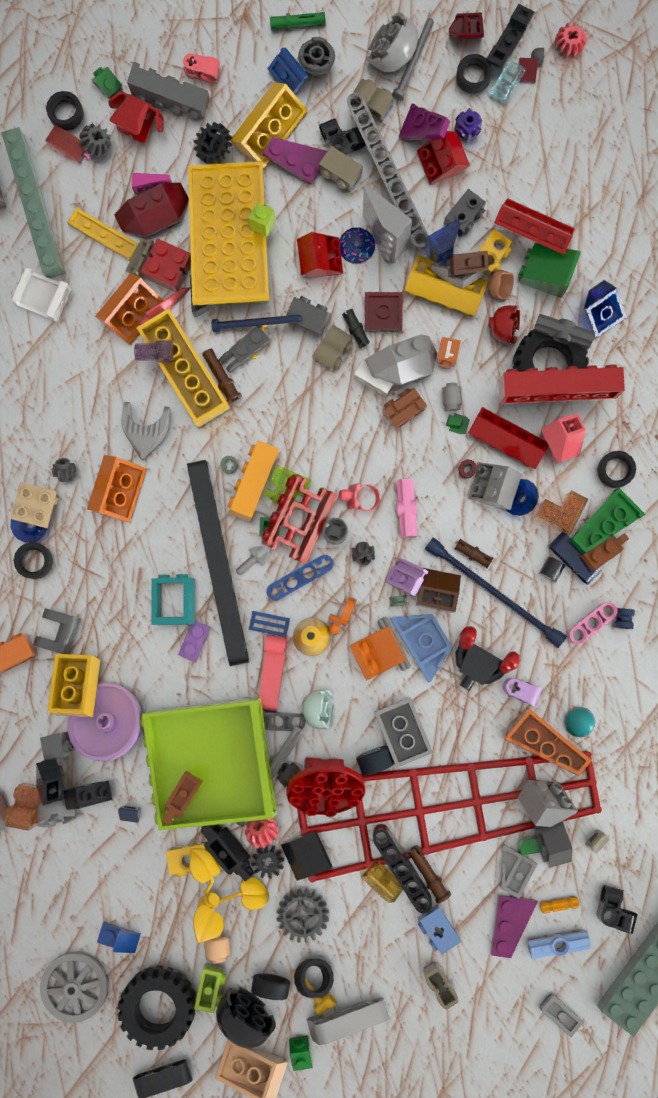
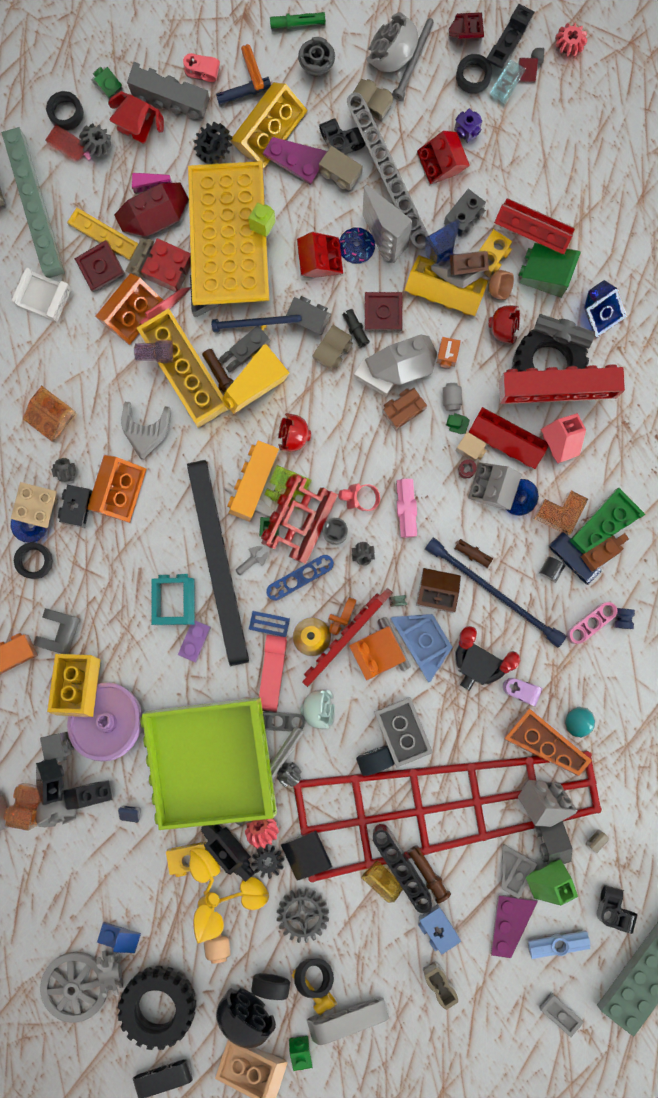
(48, 413): none -> clear orange slope
(79, 515): none -> black brick
(99, 266): none -> dark red plate
(109, 973): none -> light grey pin
(181, 796): dark orange hinge -> none
(209, 986): lime brick -> none
(224, 460): sand green bush -> none
(241, 91): none -> dark blue pin
(252, 67): none -> orange axle
(255, 380): none -> yellow slope
(287, 70): blue plate -> none
(293, 433): none -> red cylinder
(325, 787): red bracket -> none
(348, 633): none -> red wing
(406, 576): lavender plate -> none
(423, 124): magenta wing -> none
(471, 447): none -> tan brick
(528, 845): green brick -> none
(552, 884): none -> bright green slope
(559, 905): light orange axle -> none
(629, 462): black tyre -> none

